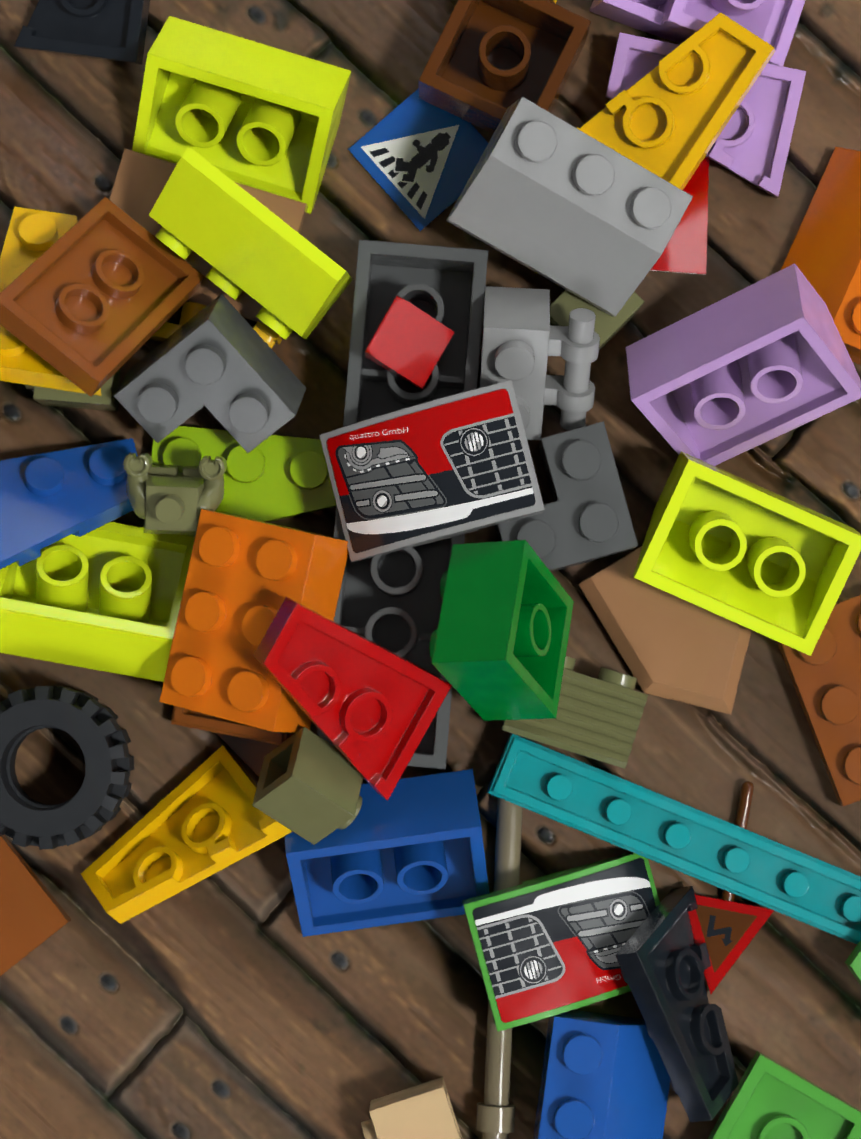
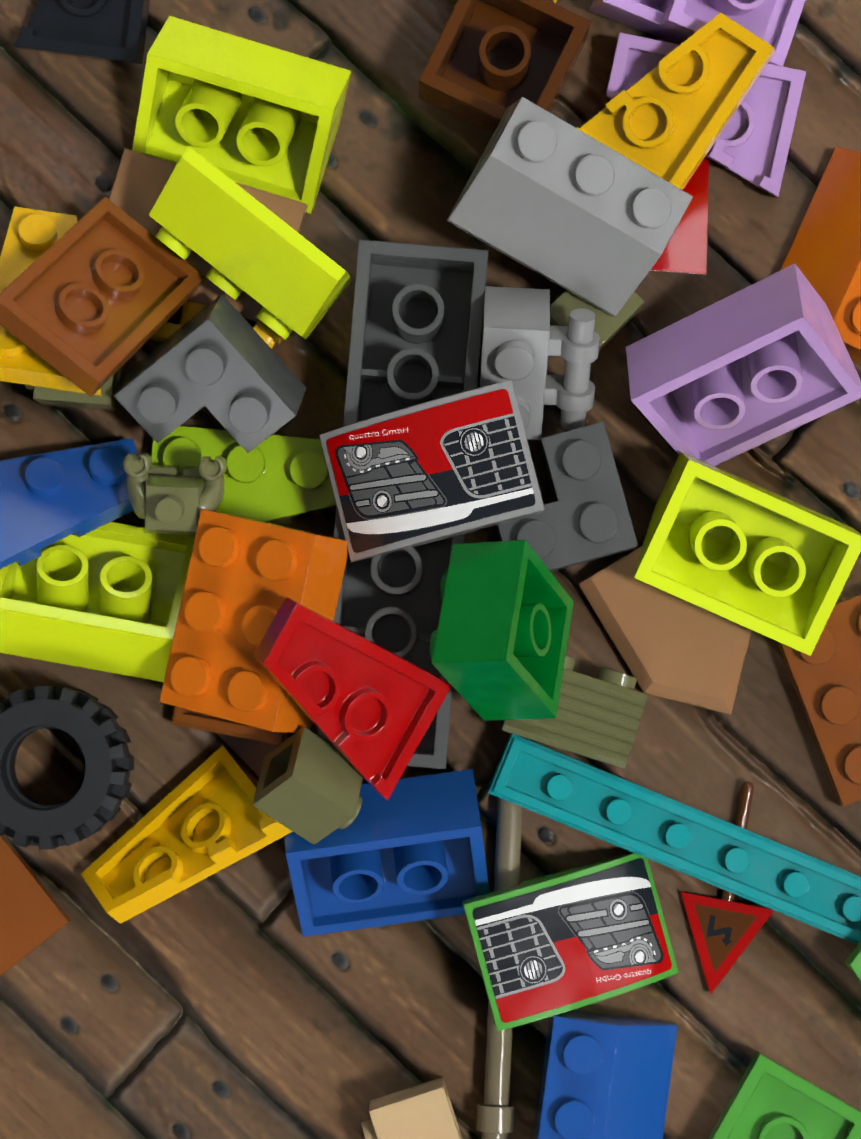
(408, 342): slope -> none
(421, 157): sticker -> none
(670, 990): black wing -> none

